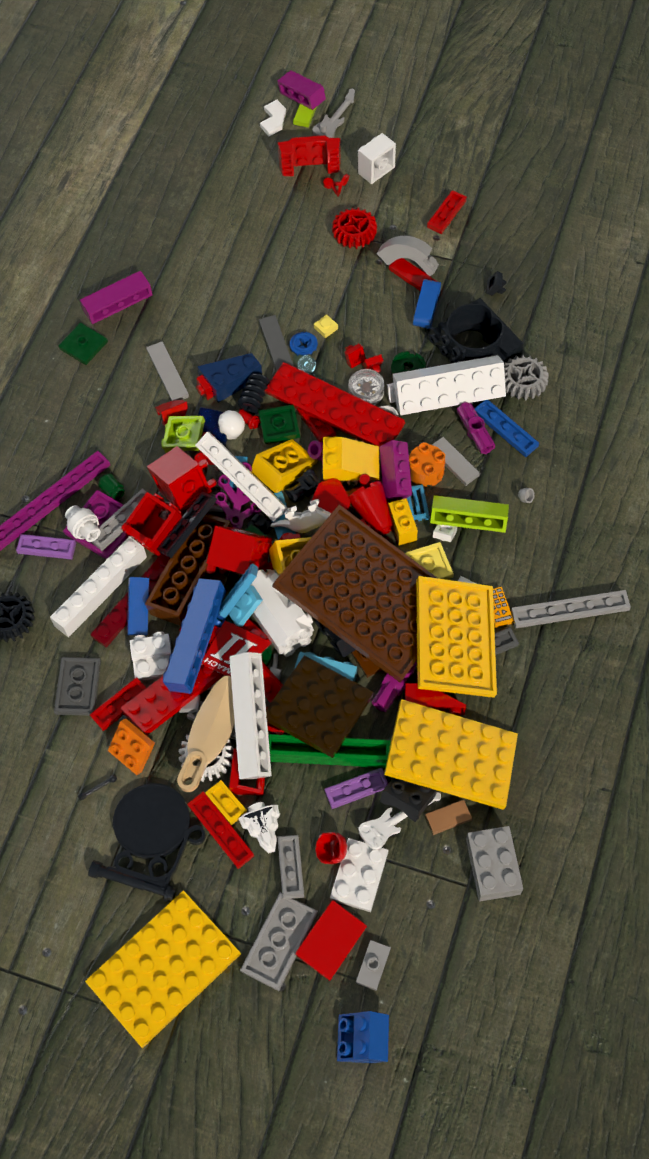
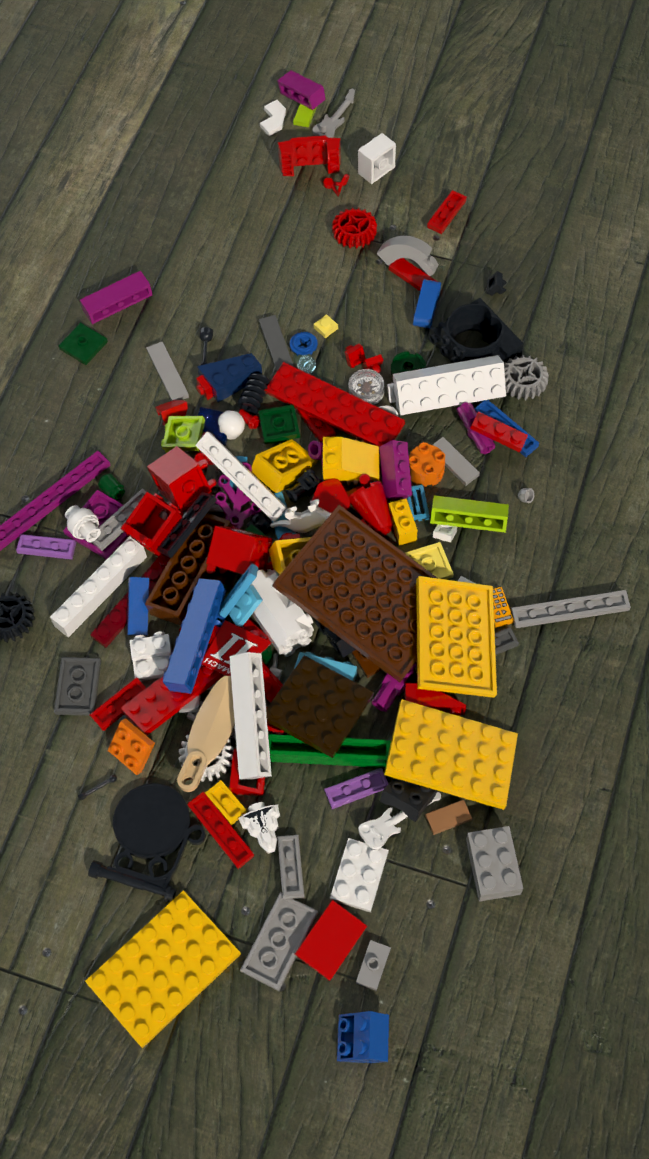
(206, 335): none -> black hinge
(331, 848): red hair -> none
(499, 432): none -> red plate

